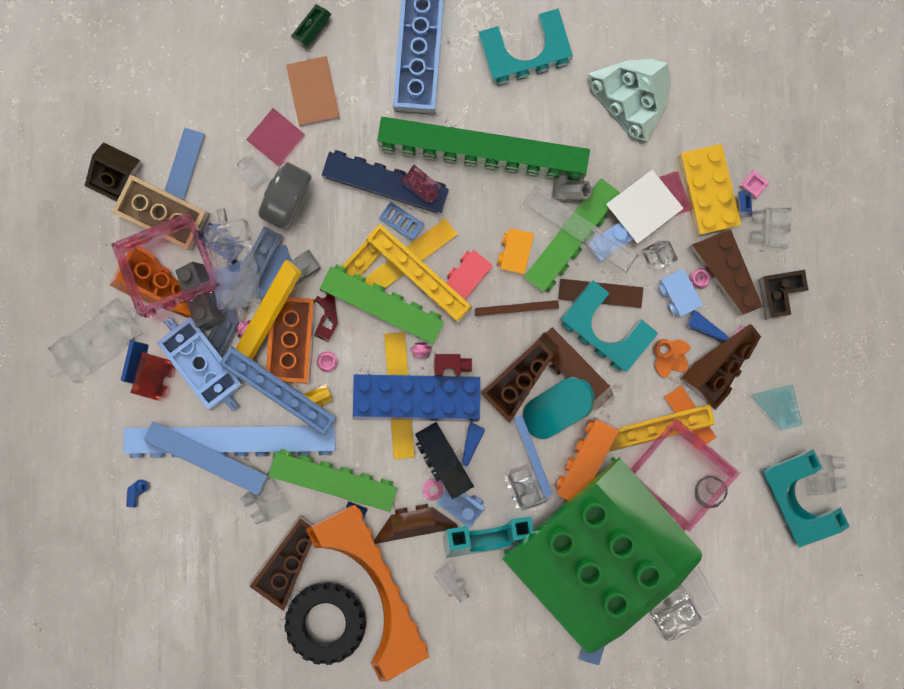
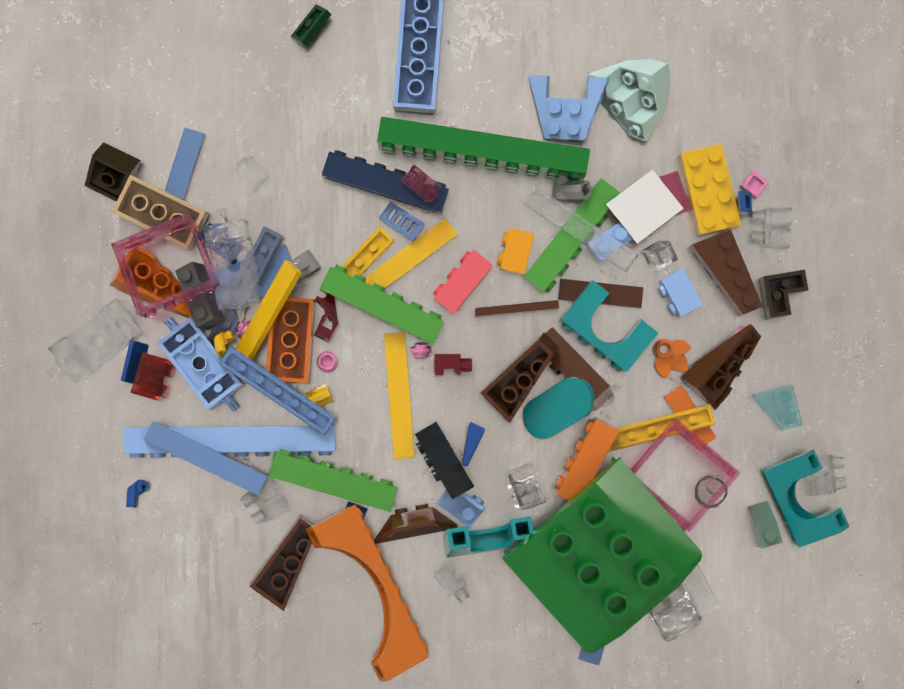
(221, 340): none -> yellow arm
(275, 137): clear pink tile -> none
(284, 195): dark grey wheel -> none
(311, 649): black tyre -> none
(312, 91): nougat tile -> none
(416, 398): blue brick -> none
(419, 273): yellow tile -> none
(432, 482): bright pink plate -> none
(504, 66): teal arch -> none
(532, 455): medium blue tile -> none
(563, 116): none -> light blue wing
(700, 272): bright pink plate -> none
(702, 325): blue slope -> none
(764, 525): none -> sand green slope

